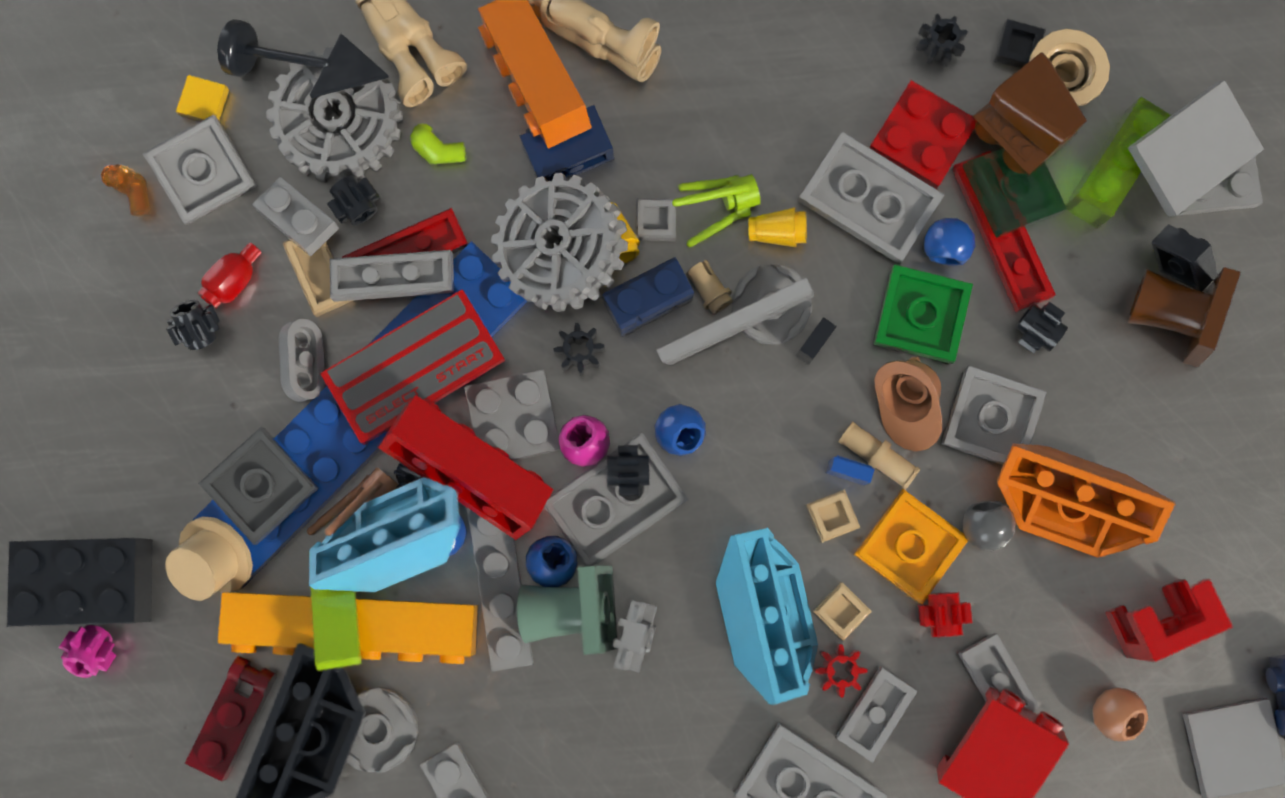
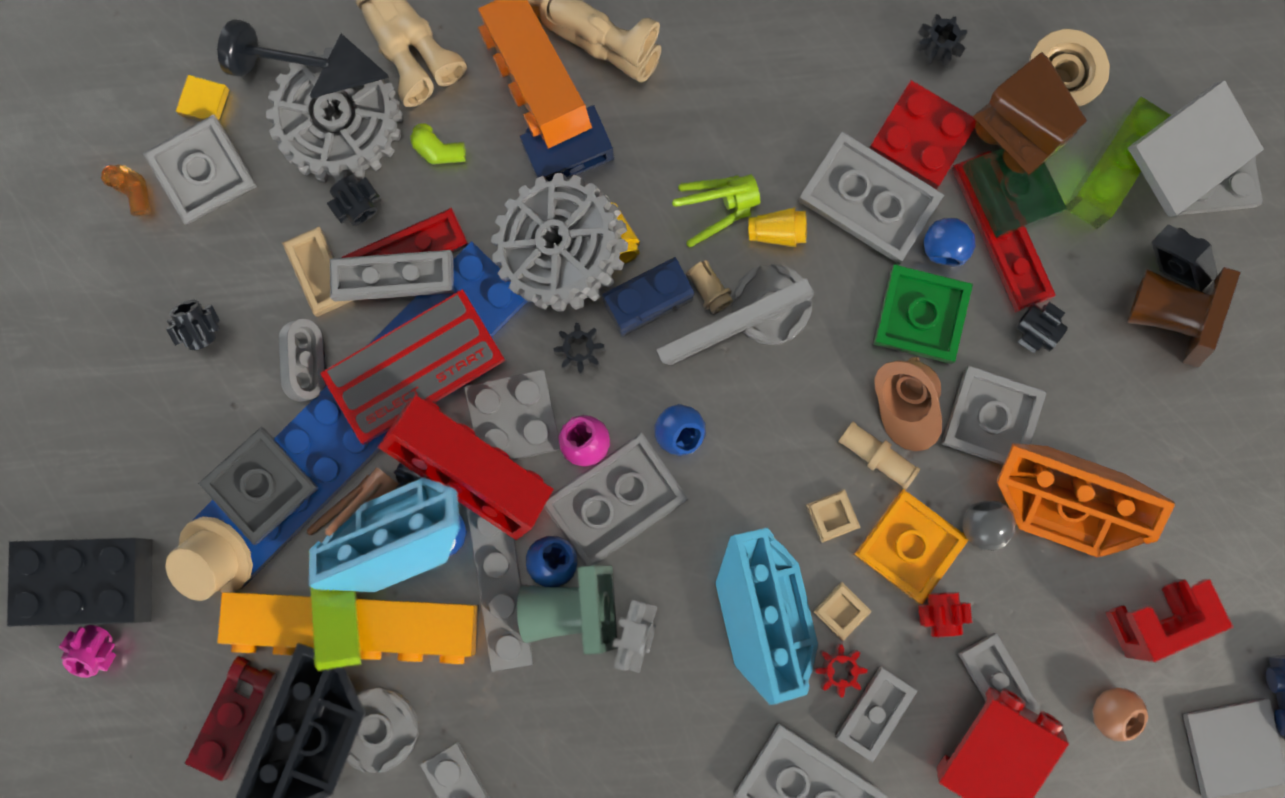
(228, 276): red plant -> none
(295, 216): light grey plate -> none
(628, 470): black gear -> none
(655, 219): light grey tile -> none
(816, 341): black tile -> none
(850, 470): blue tile -> none
(1017, 43): black tile -> none

